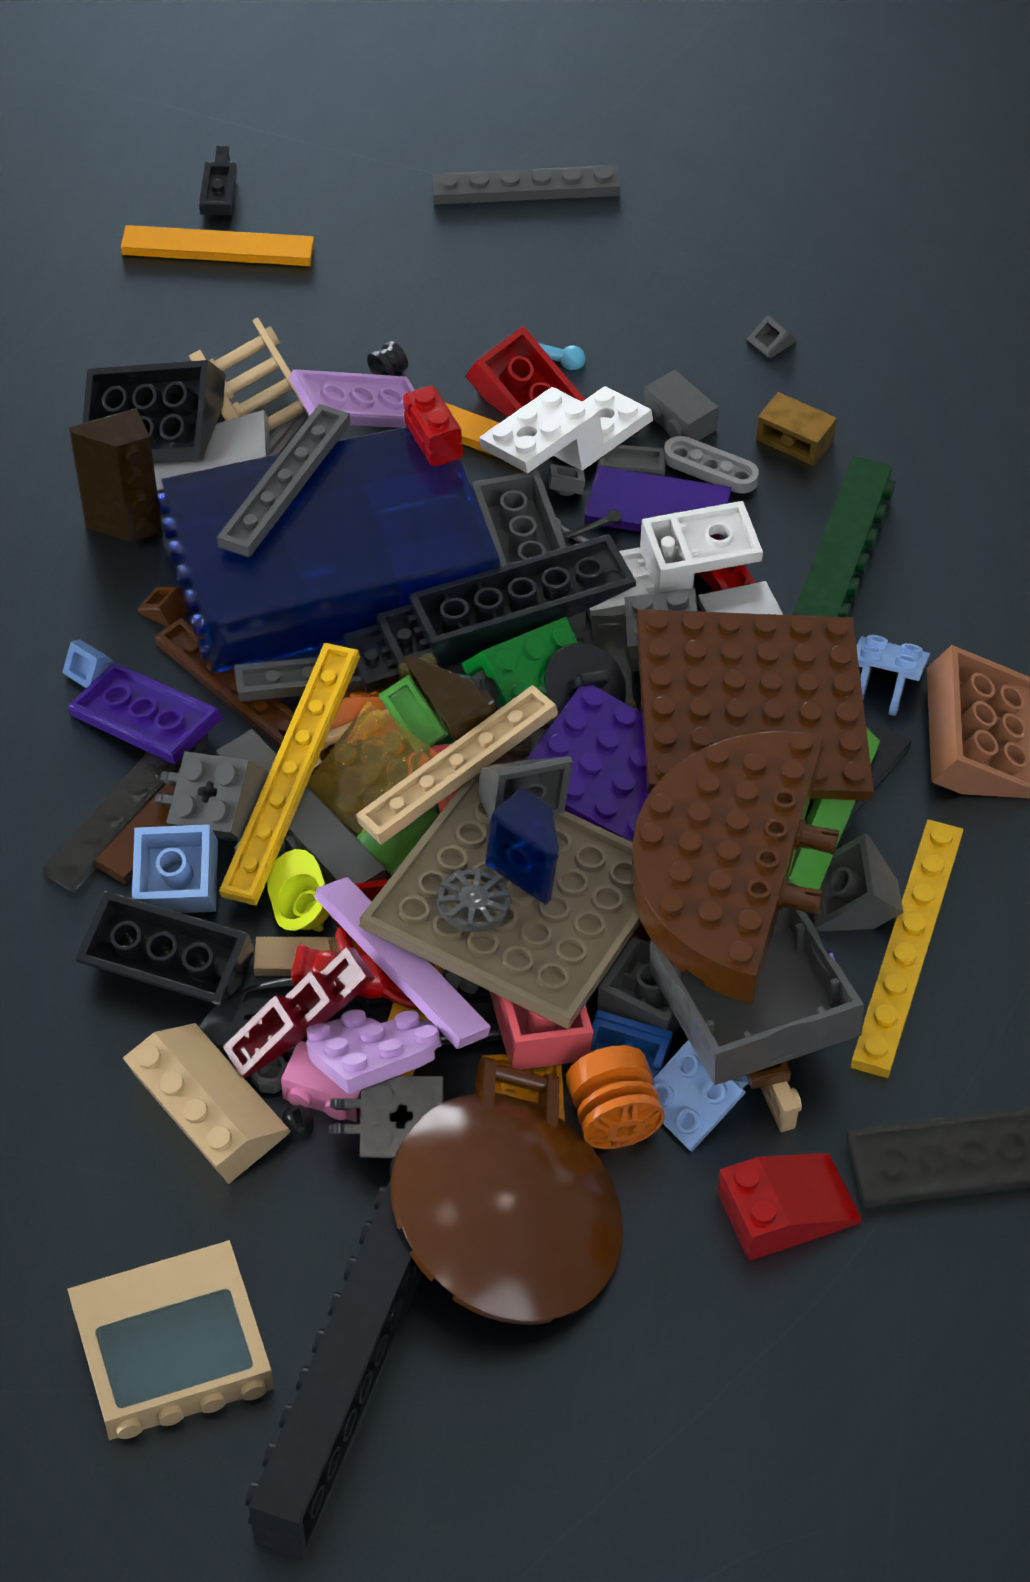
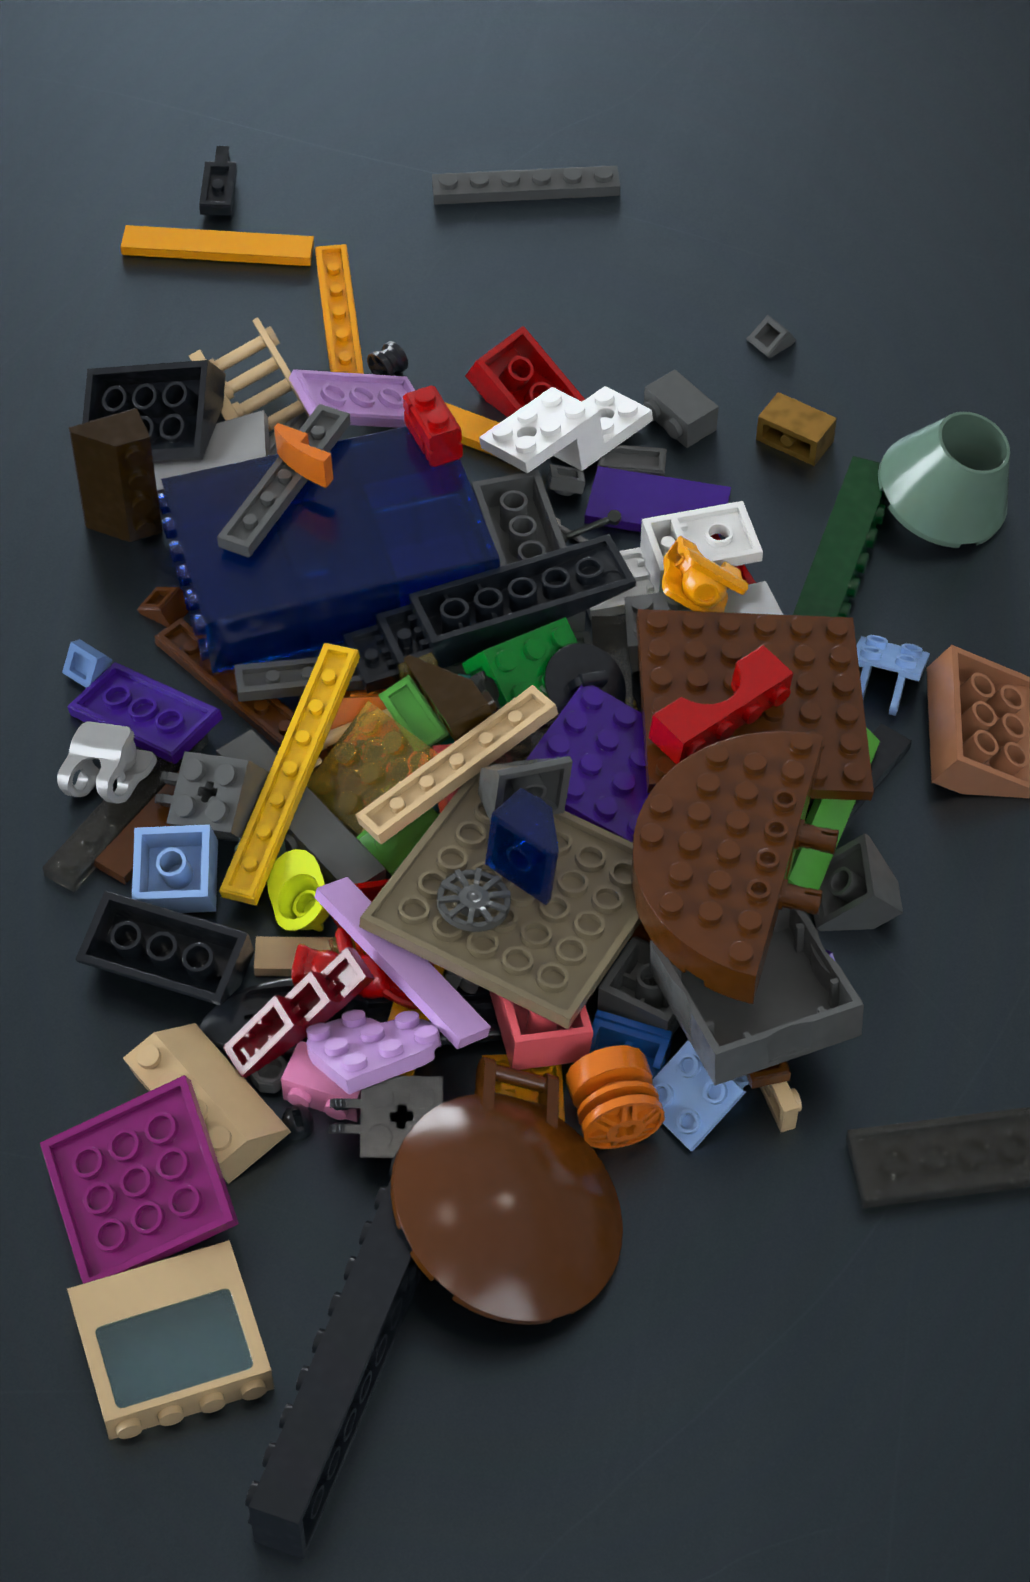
(103, 755): none -> light grey piece
(138, 1182): none -> magenta plate
(301, 457): none -> orange slope
(338, 309): none -> light orange tile
(569, 357): medium azure bar -> none
(690, 726): none -> red arch
(697, 580): none -> light orange piece
(711, 464): light grey plate -> none
(785, 1201): red slope -> none
(907, 949): yellow plate -> none
(949, 480): none -> sand green cone

